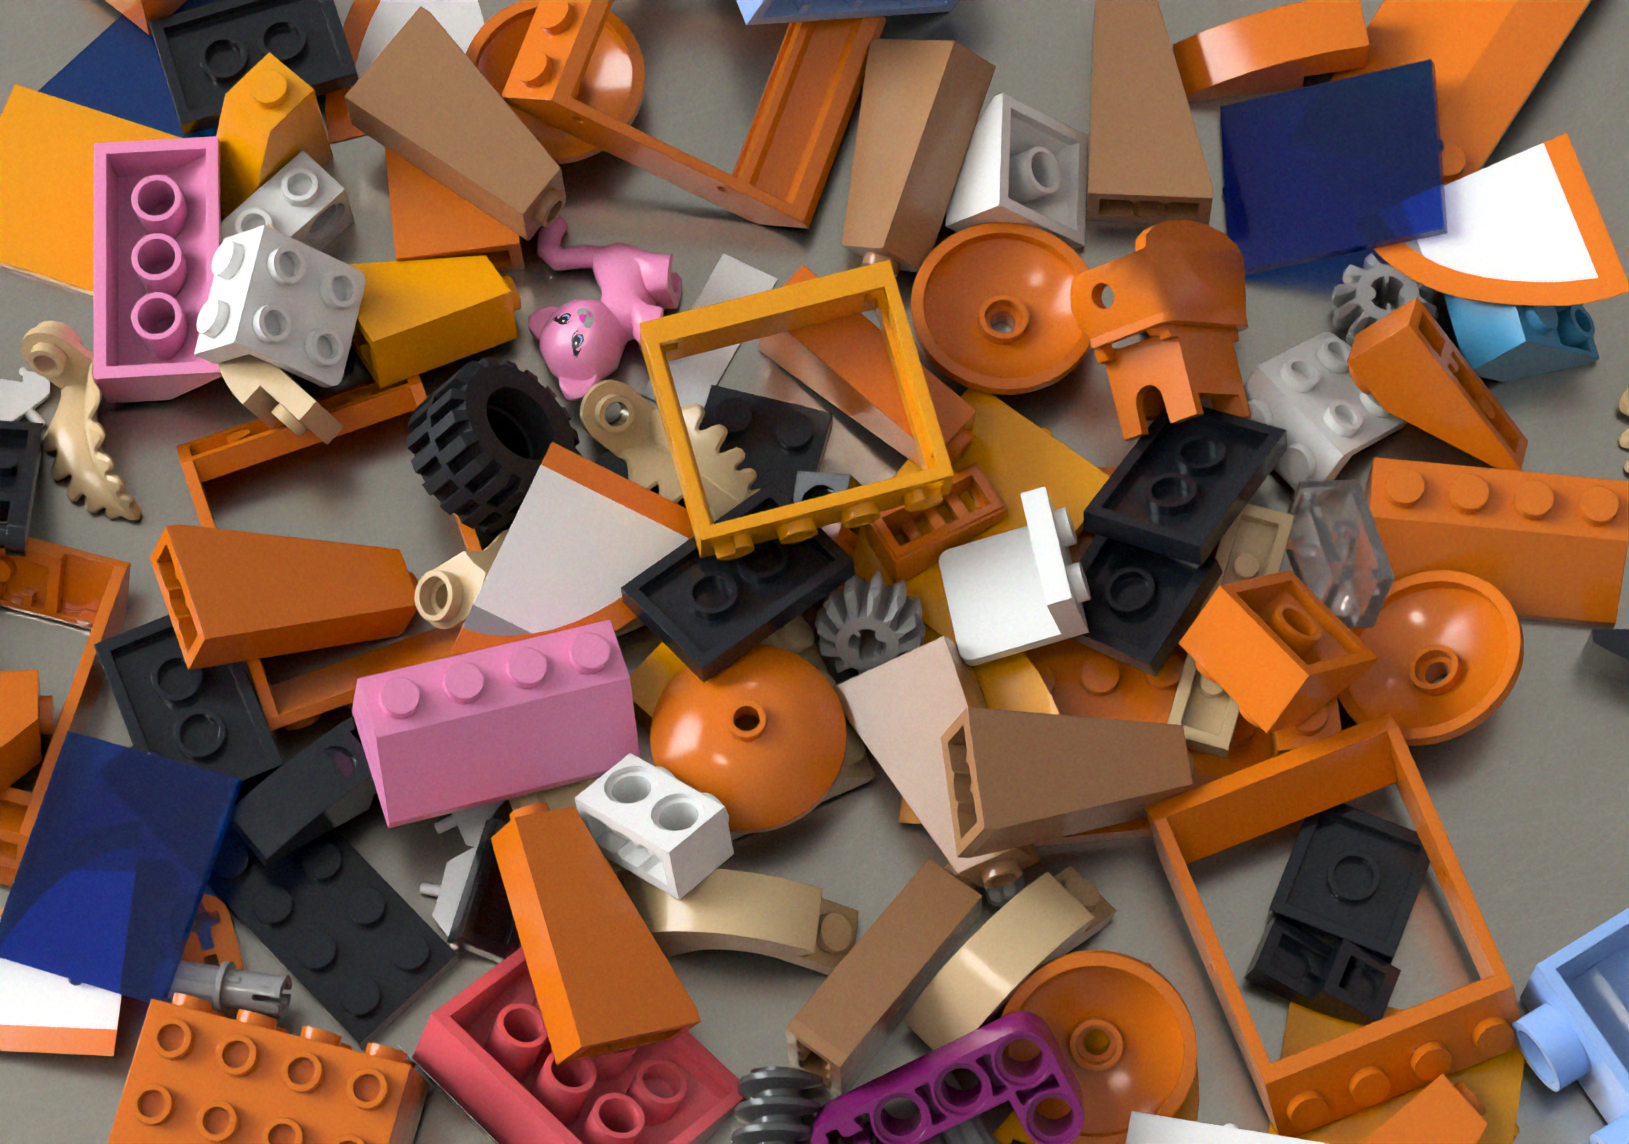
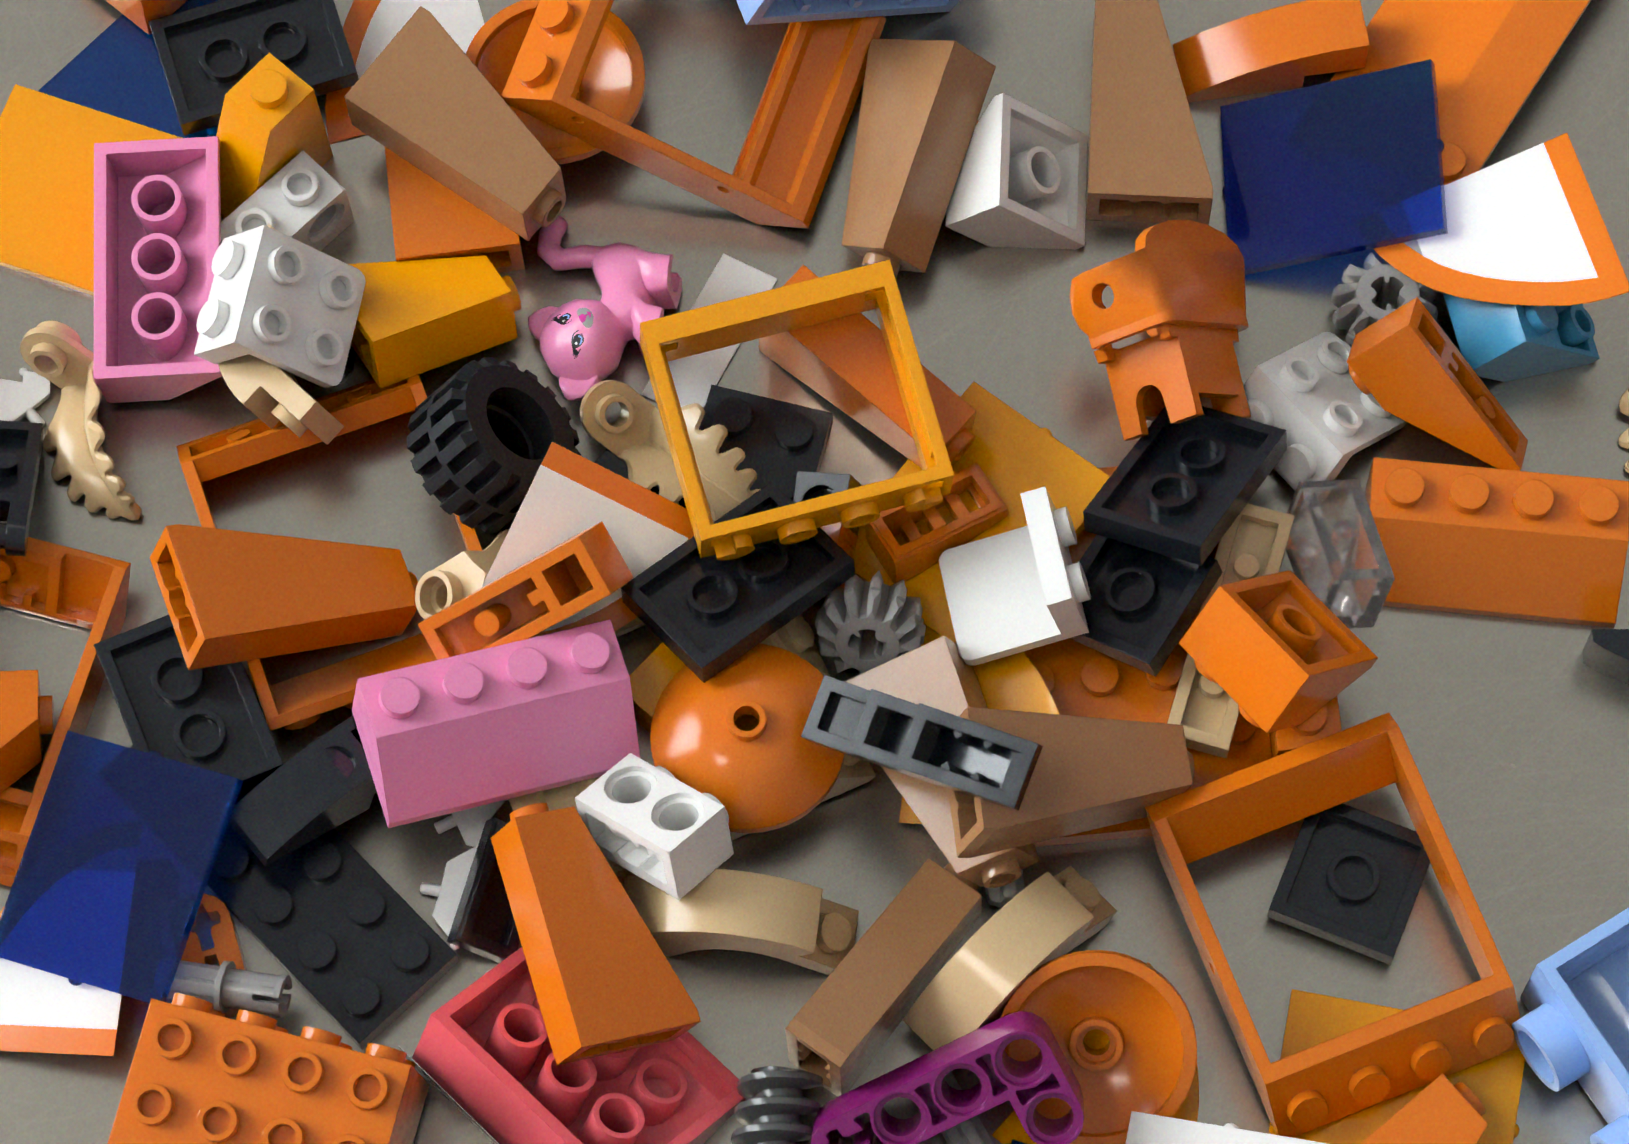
(530, 596): none -> orange slope
(922, 742): none -> black slope
(995, 277): orange dish -> none
(1329, 980): black slope -> none
(1431, 629): orange dish -> none

